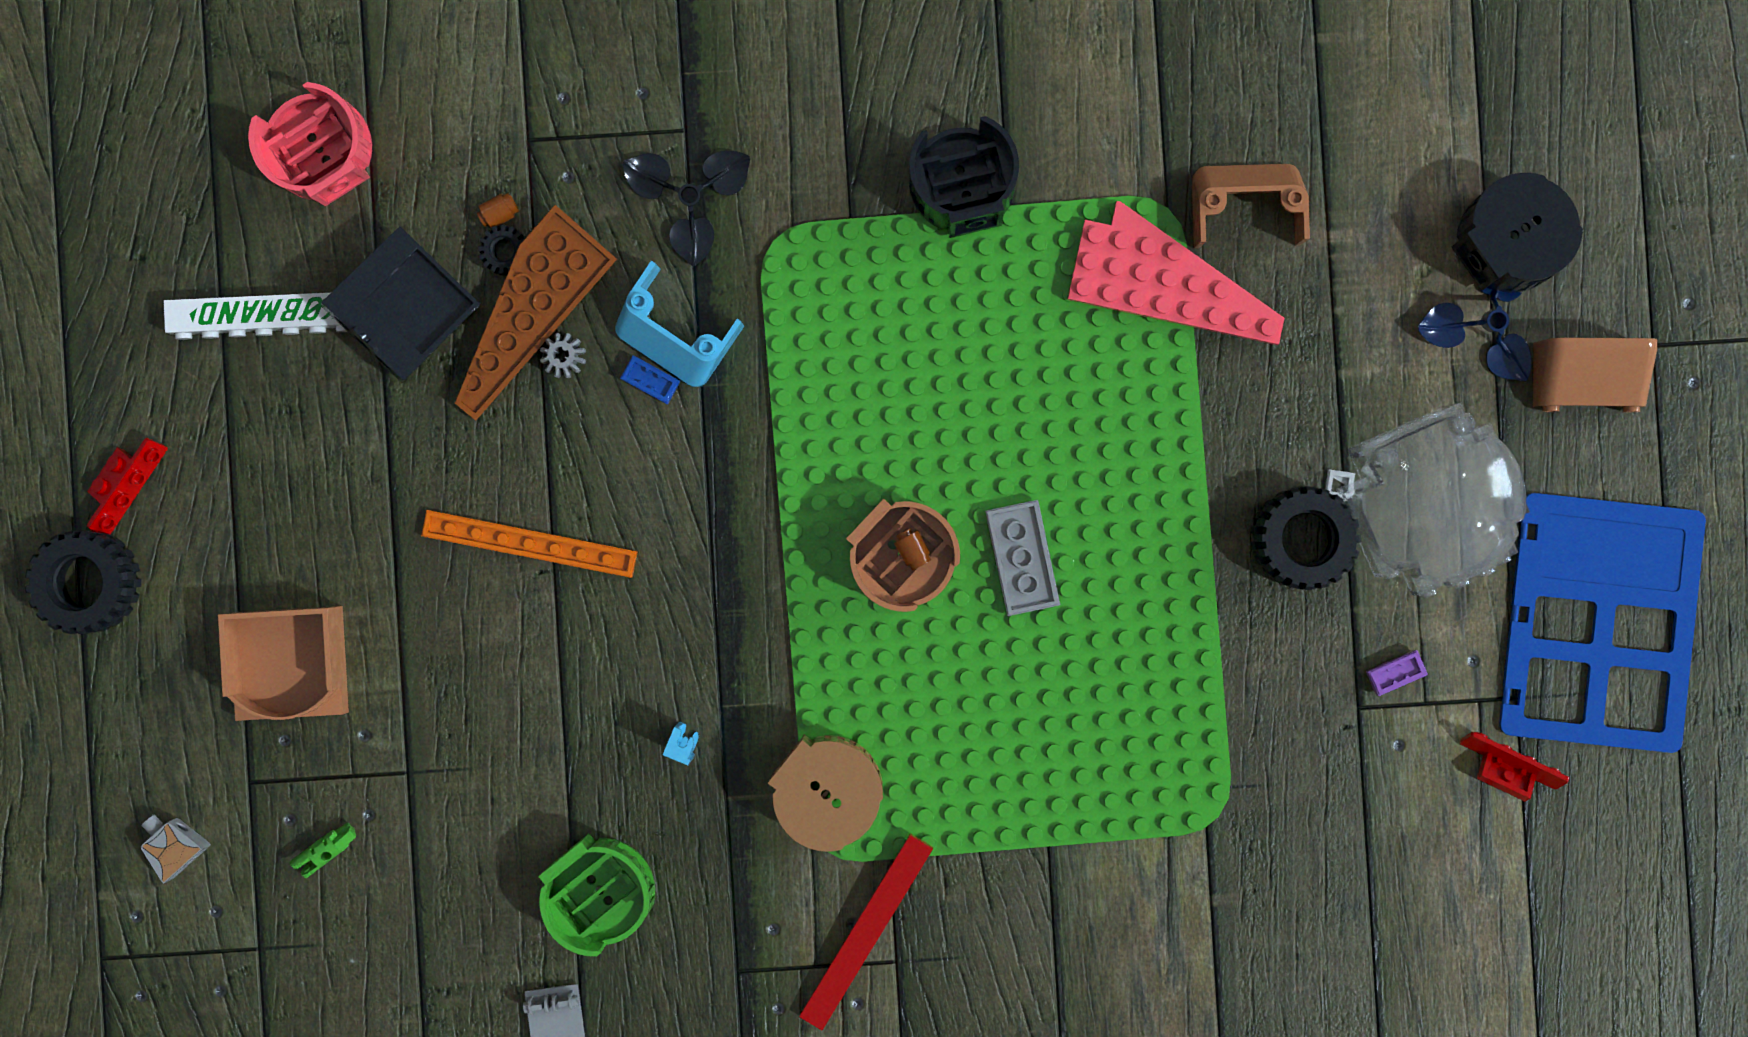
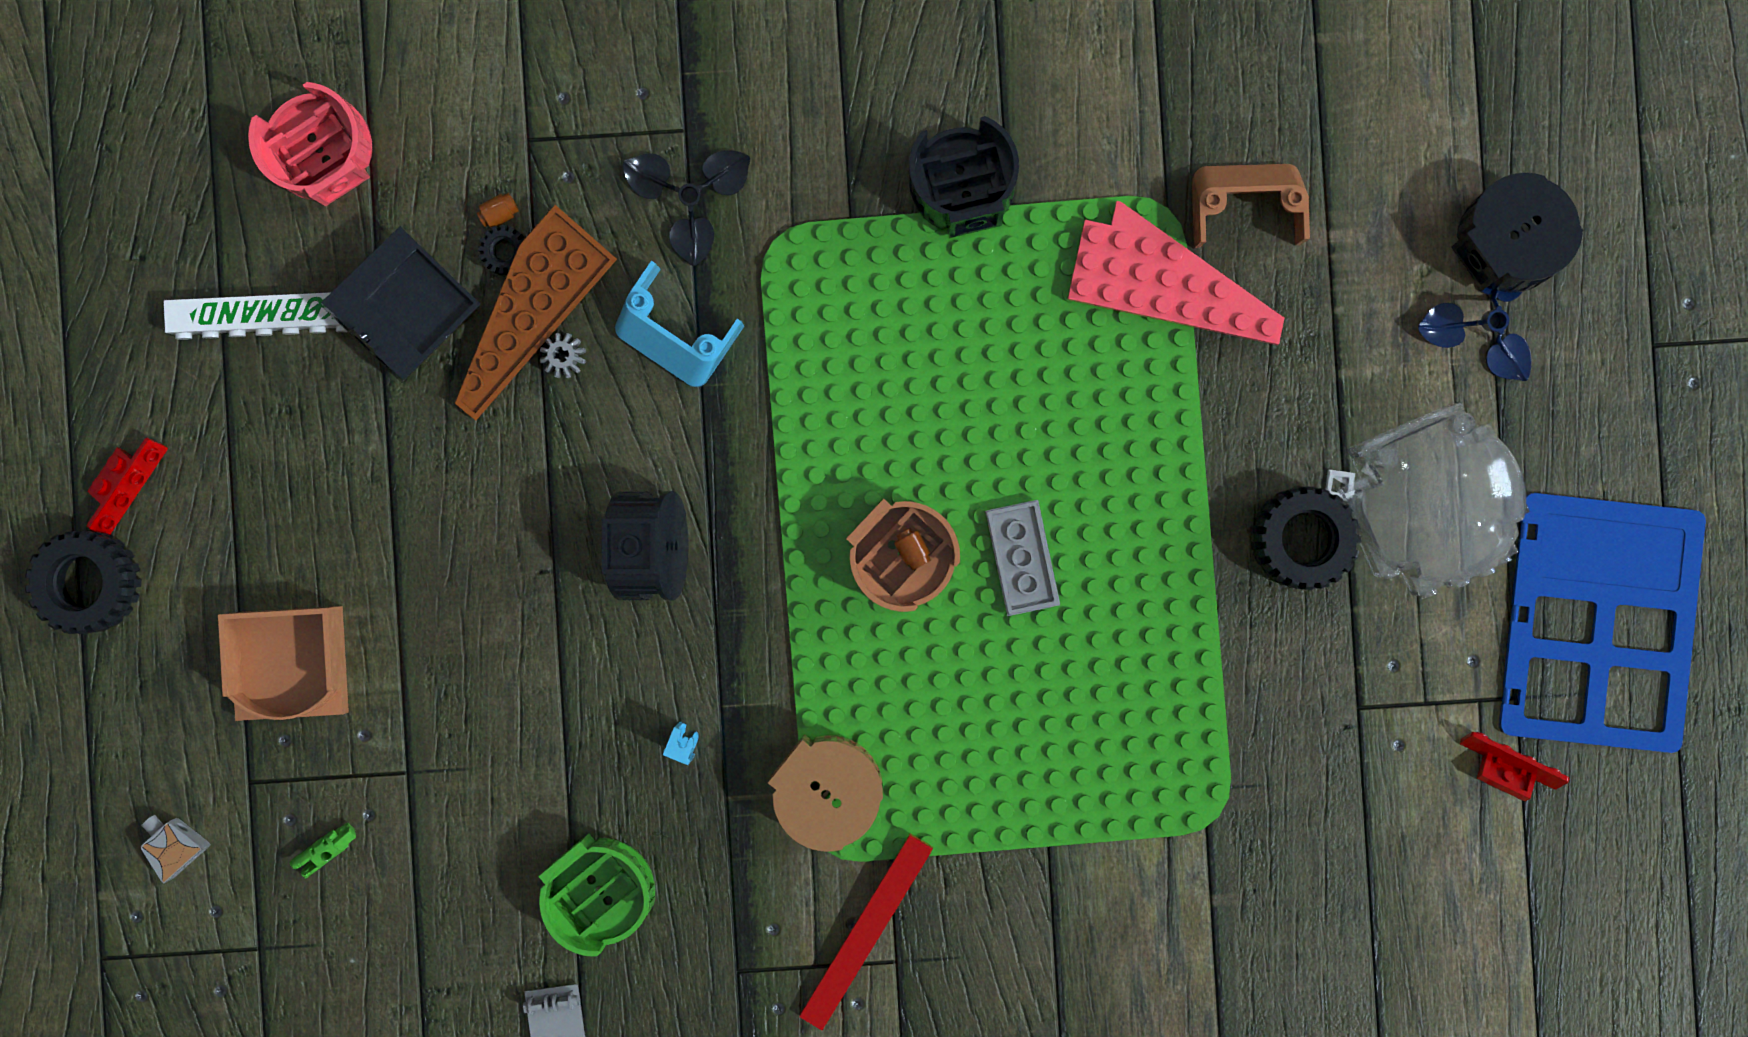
(529, 543): orange tile -> none
(645, 545): none -> black piece
(650, 379): blue plate -> none
(1396, 672): medium lavender plate -> none
(1593, 372): nougat windscreen -> none

